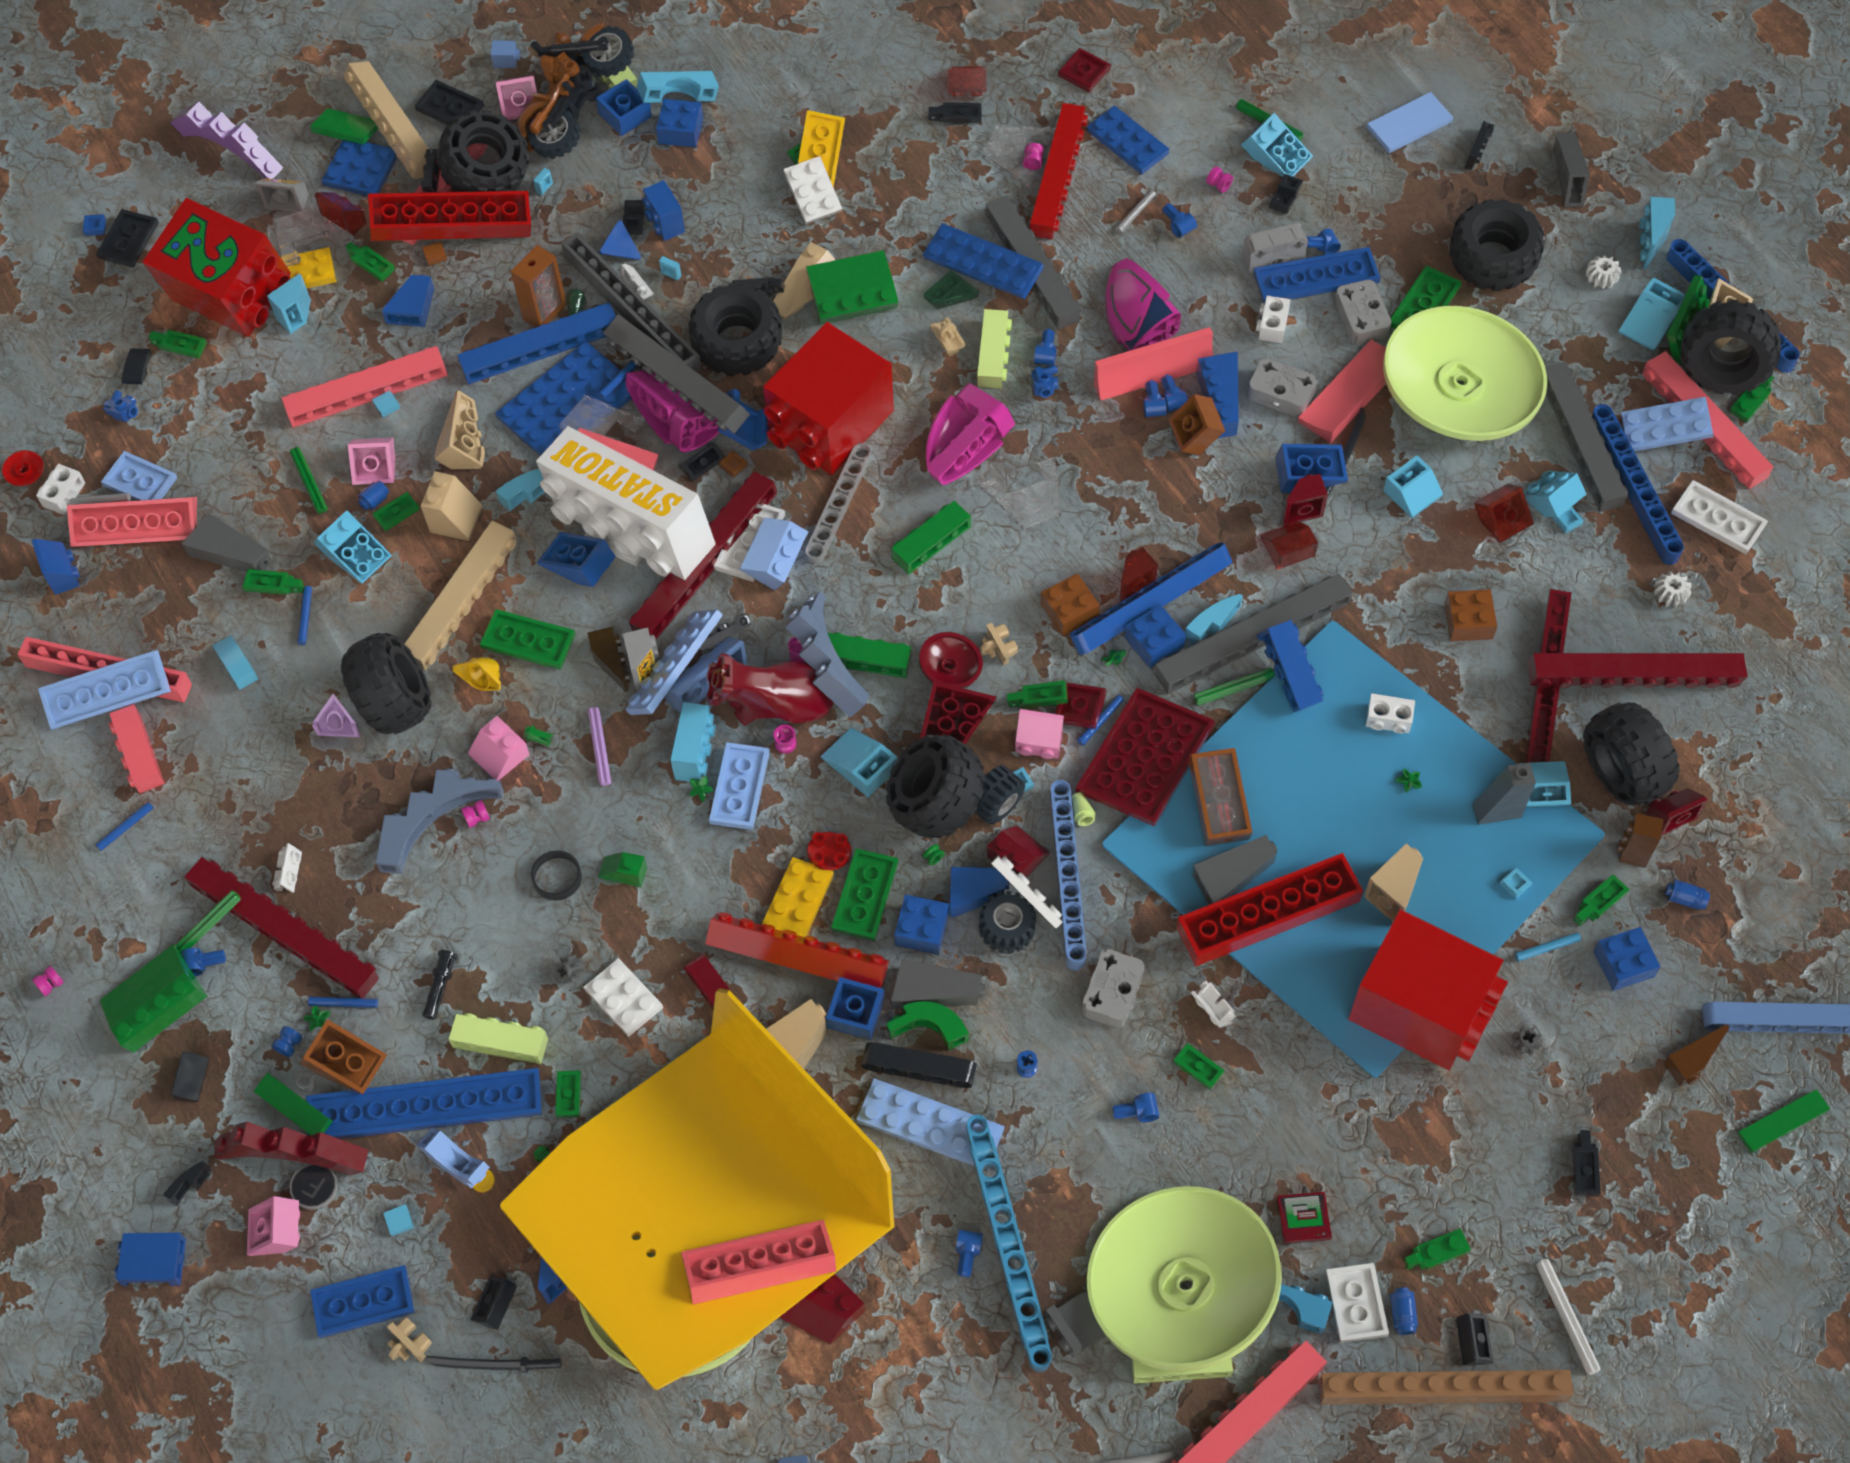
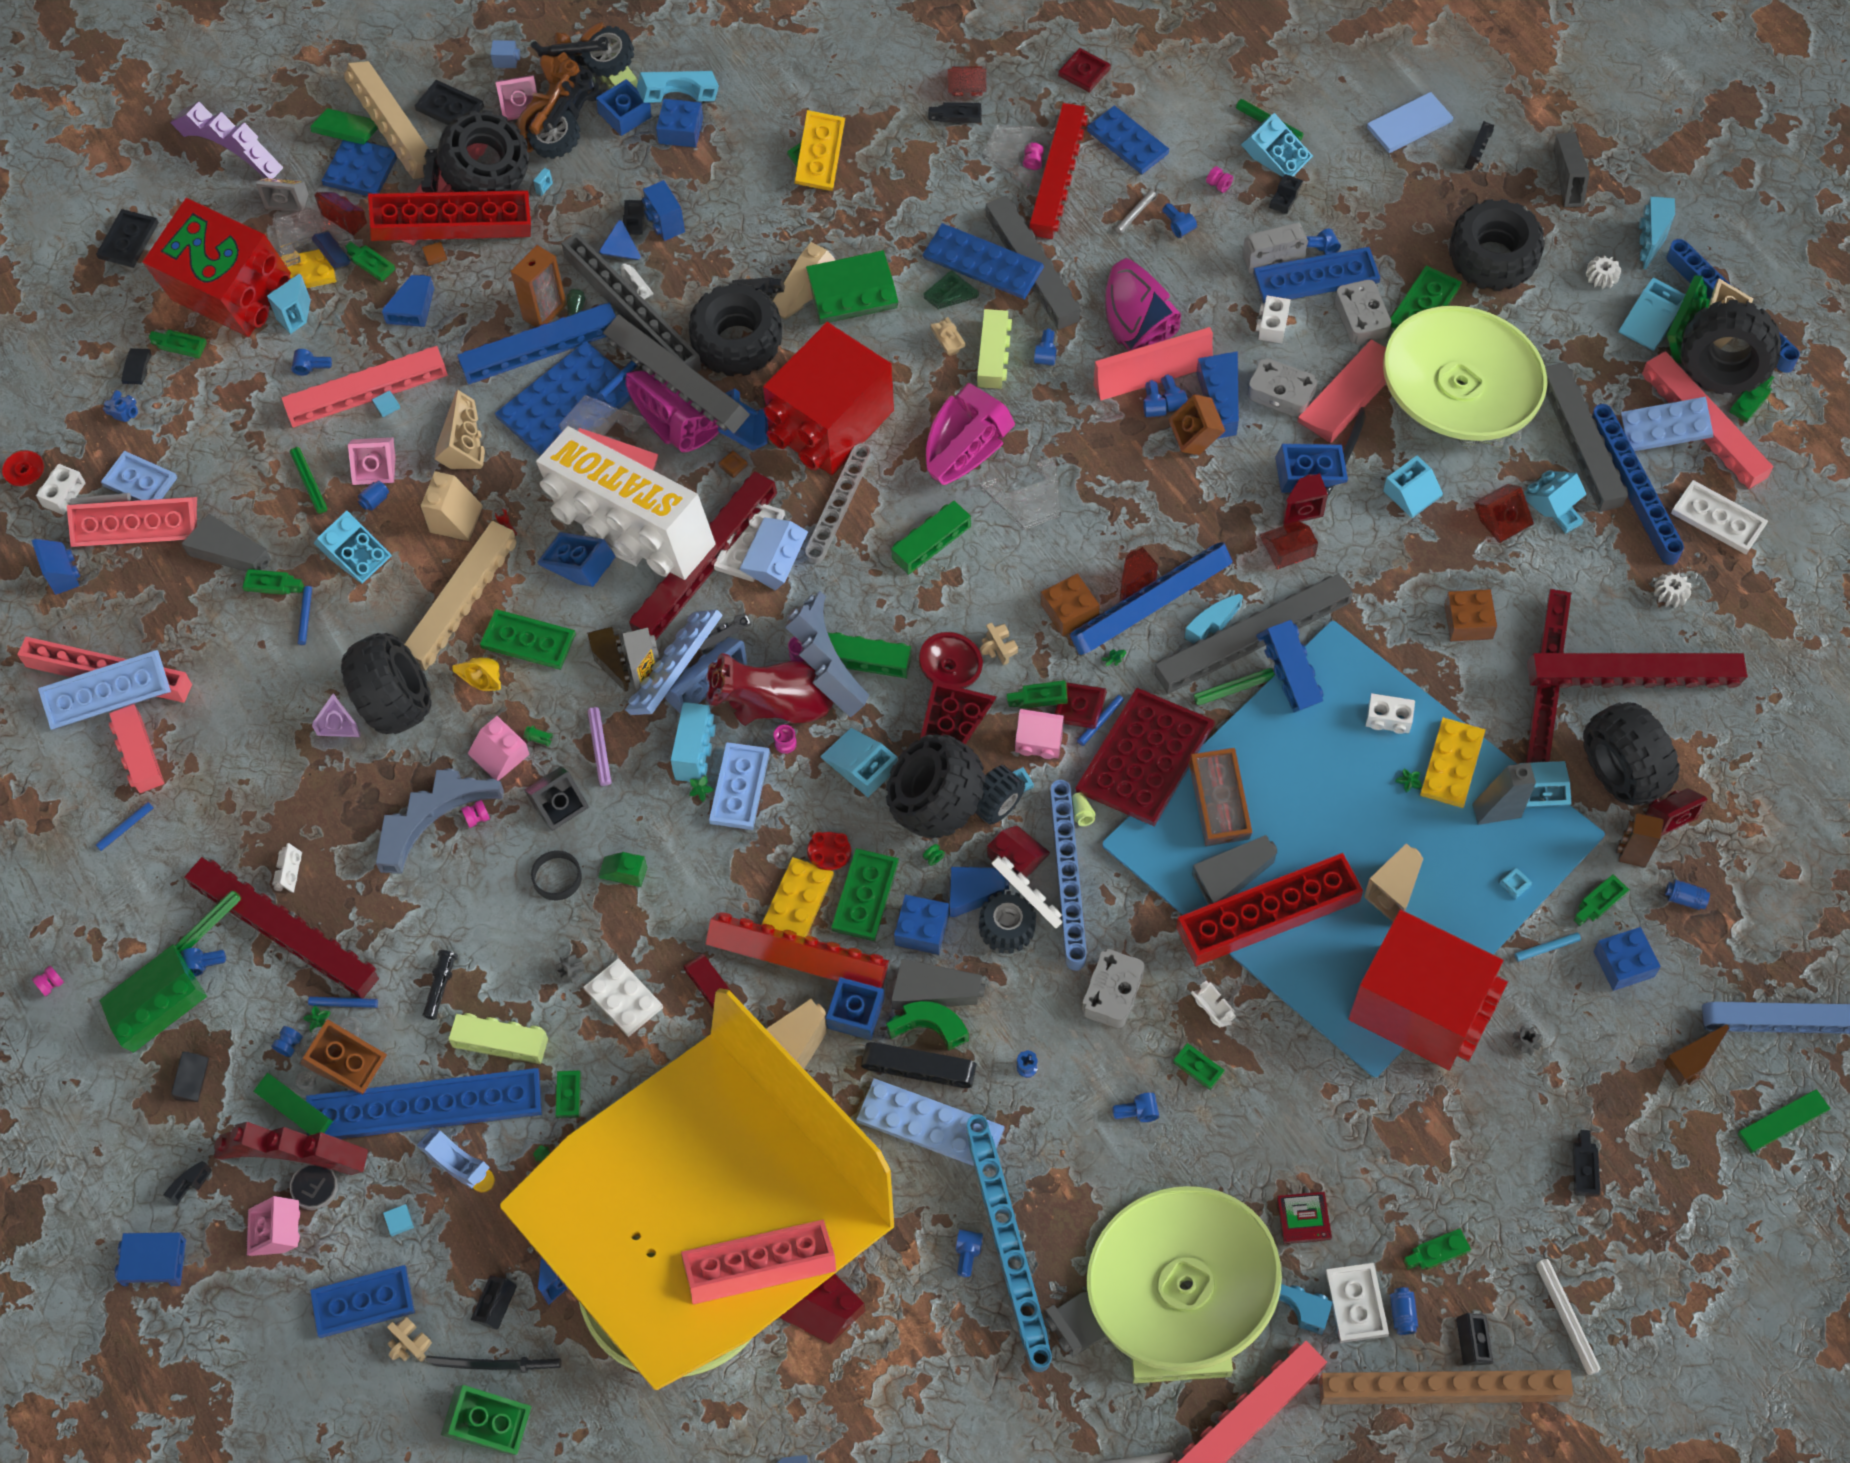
(94, 225): blue plate -> none
(235, 662): medium azure slope -> none
(305, 362): none -> blue axle
(331, 249): none -> dark blue tile
(396, 511): green plate -> none
(486, 1420): none -> green slope
(504, 520): none -> red hand
(520, 488): medium azure slope -> none
(556, 798): none -> black slope
(670, 268): medium azure tile -> none
(702, 462): black slope -> none
(812, 190): white plate -> none
(1043, 382): blue piece -> none
(1155, 636): blue brick -> none
(1452, 762): none -> yellow plate

